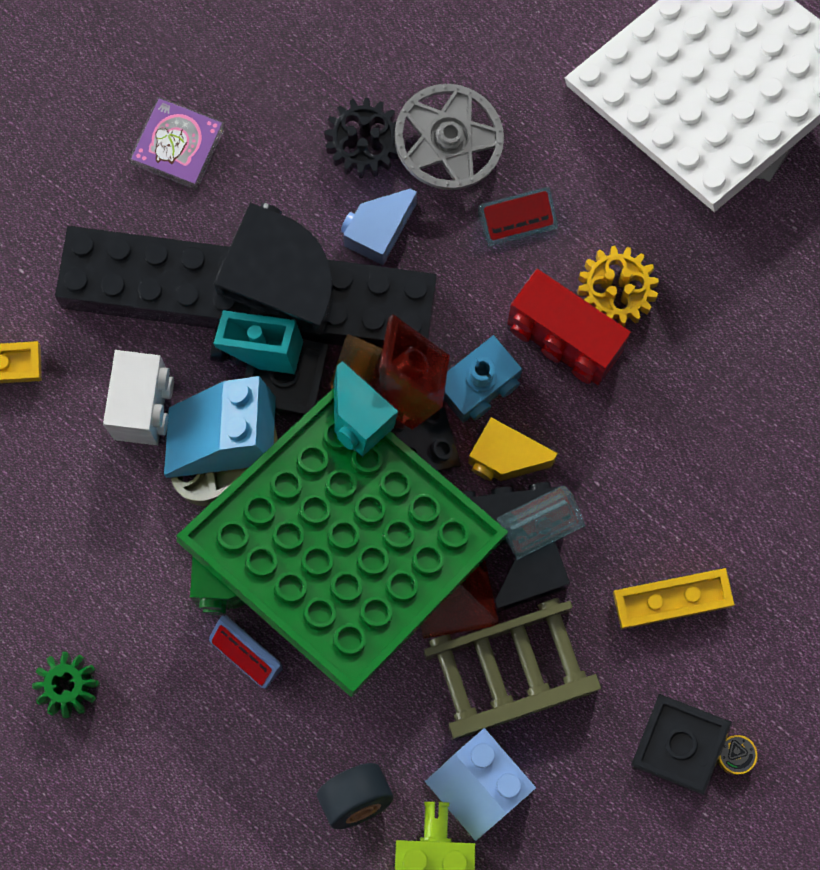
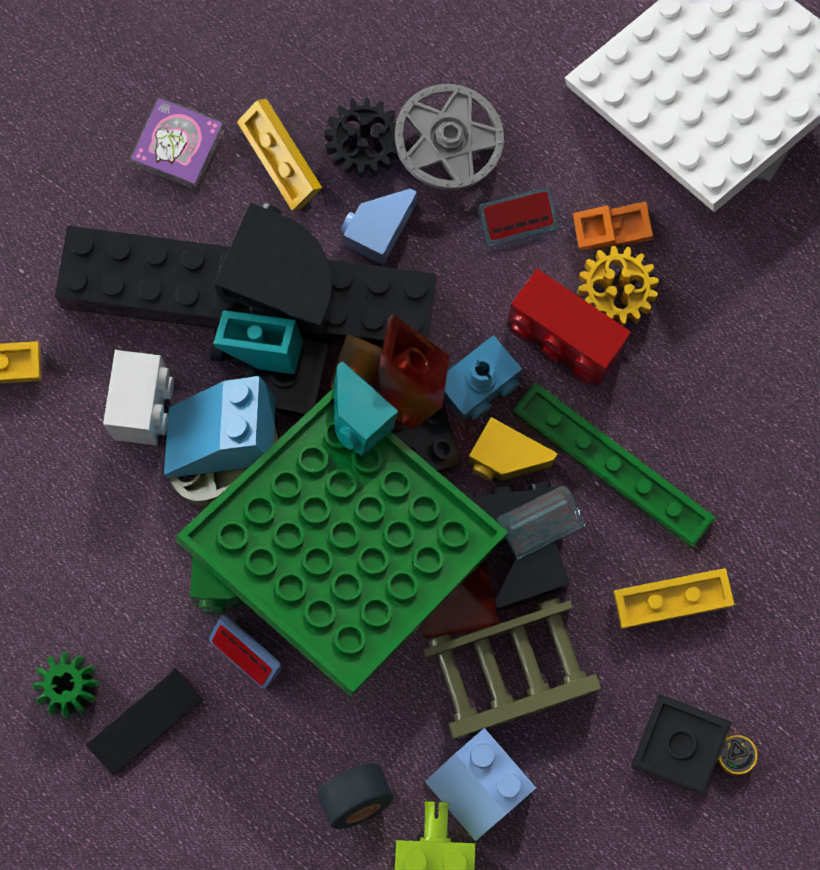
(144, 722): none -> black slope
(279, 154): none -> yellow plate
(613, 227): none -> orange slope
(613, 465): none -> green tile

